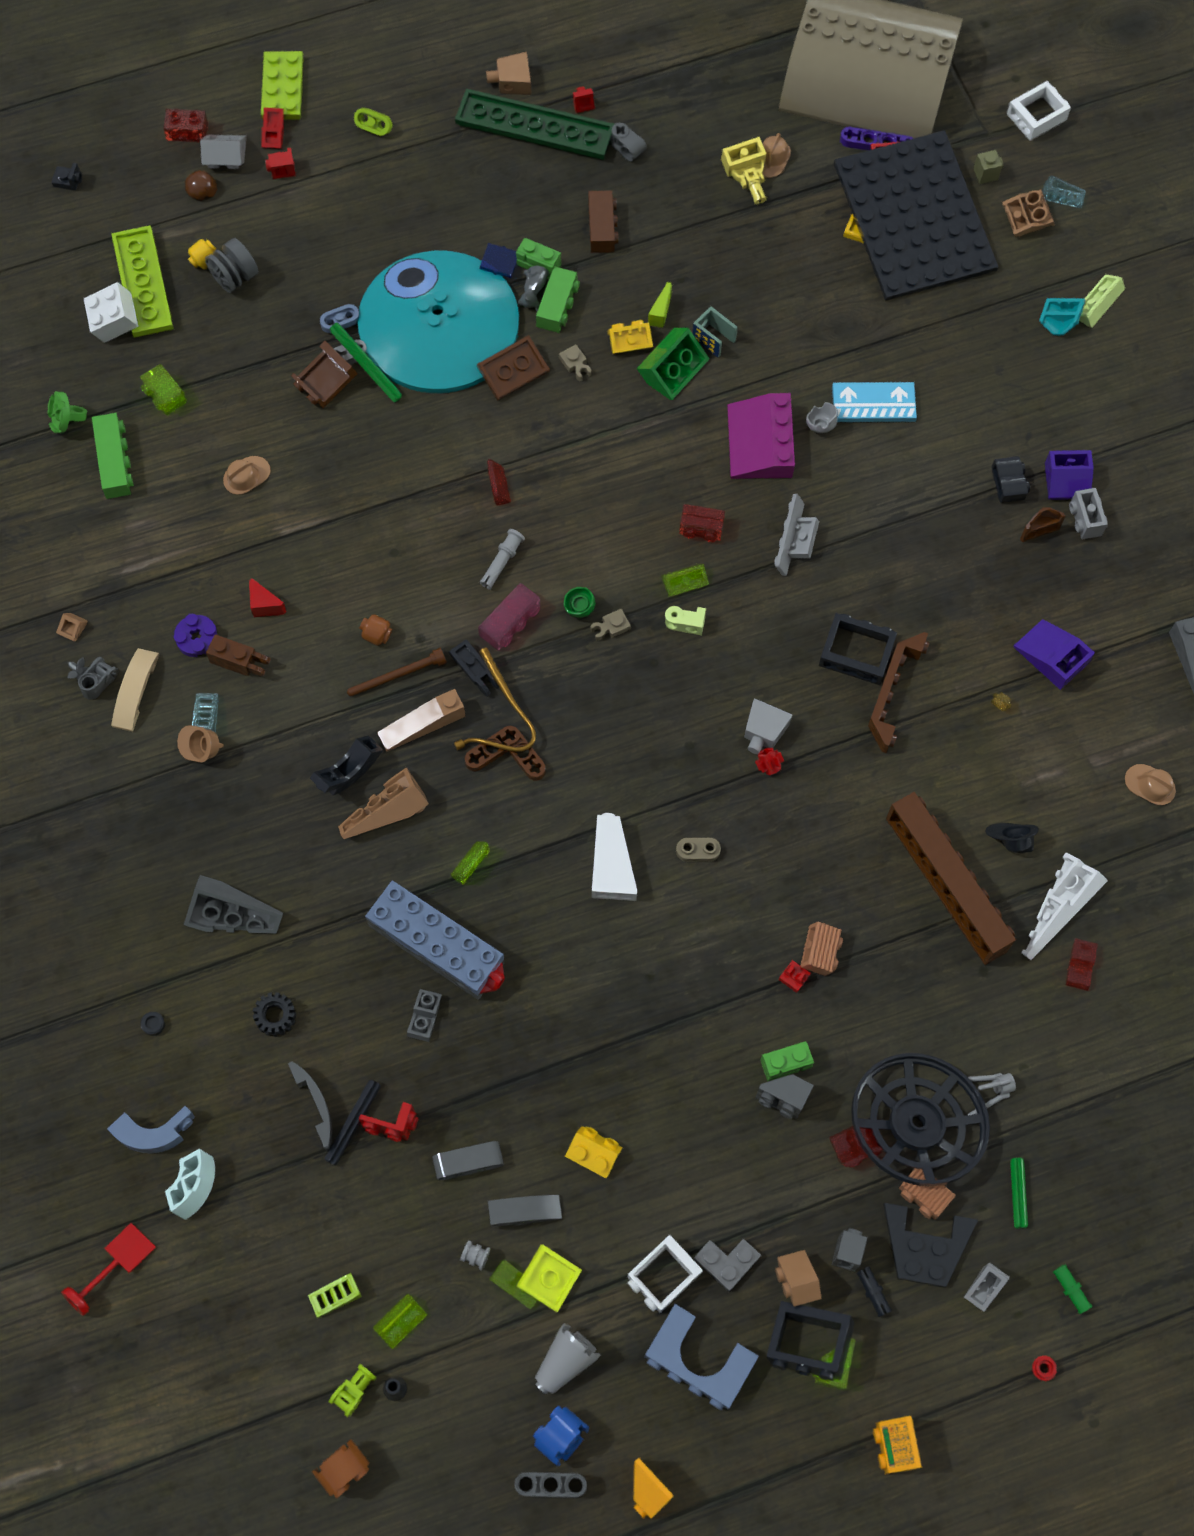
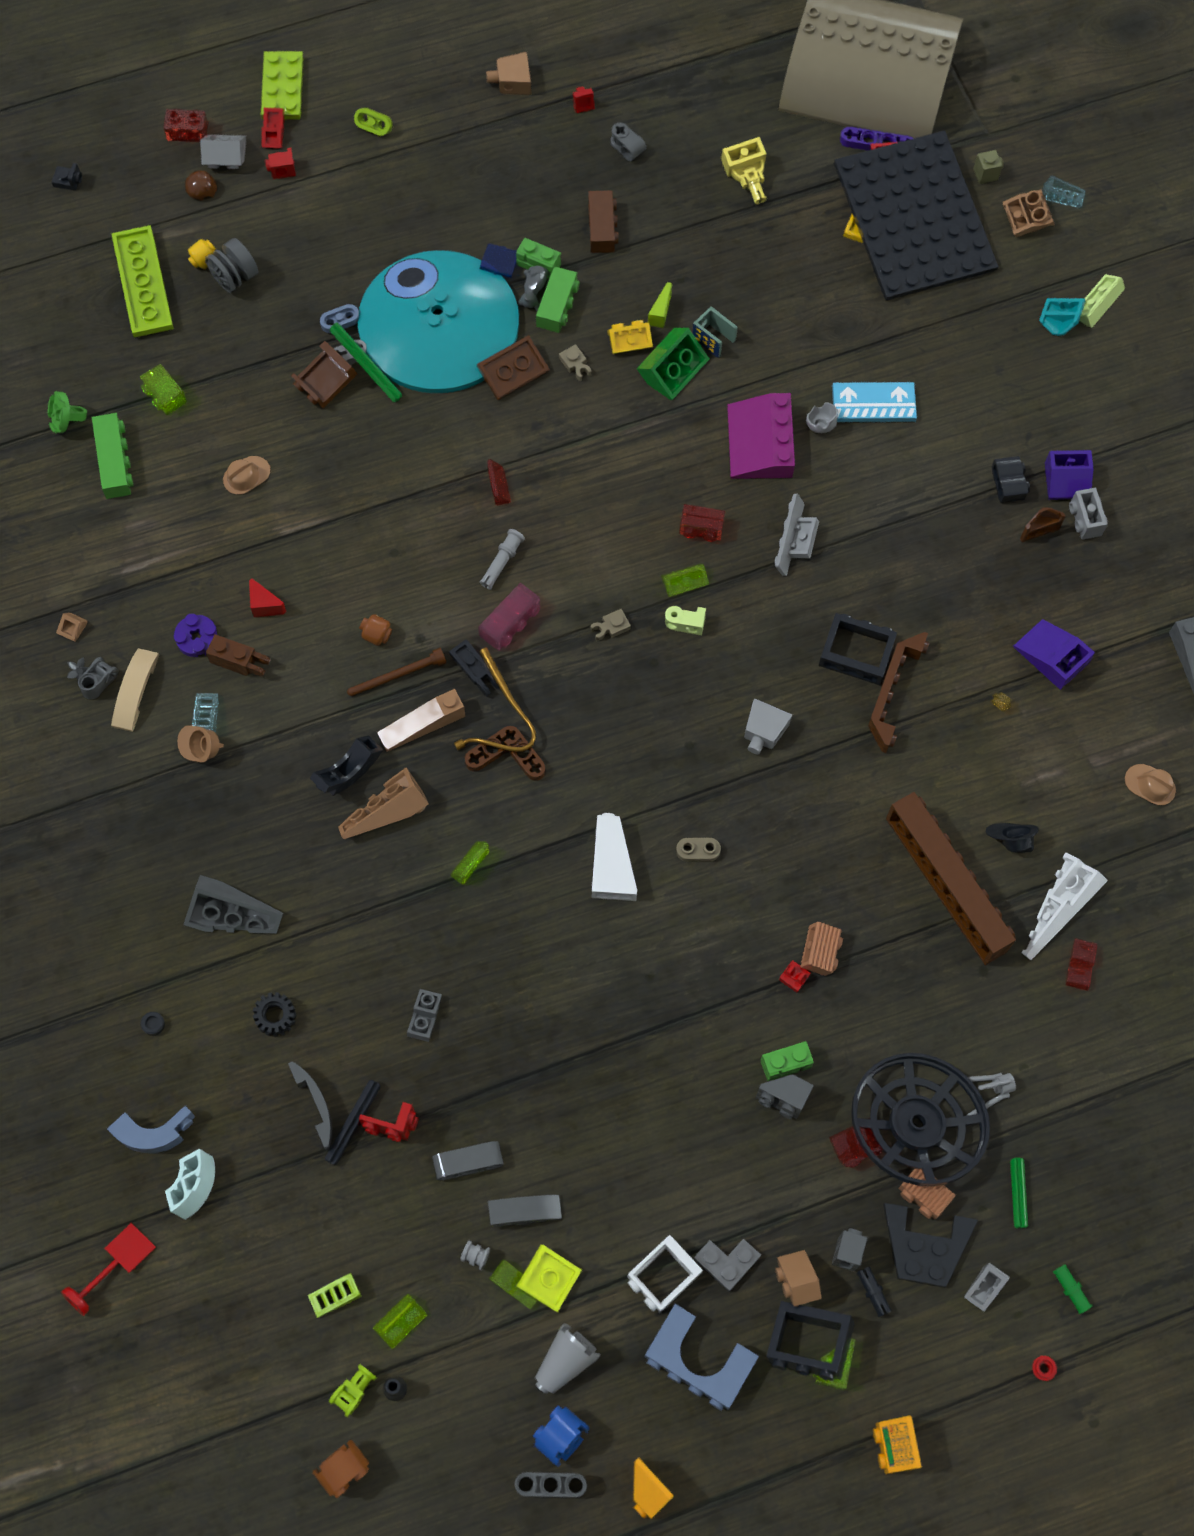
(110, 312): white brick -> none
(437, 941): sand blue piece -> none
(534, 124): dark green plate -> none
(579, 602): green hair -> none
(593, 1151): yellow bracket -> none
(769, 761): red gear -> none
(776, 155): medium nougat piece -> none
(1027, 122): white window -> none

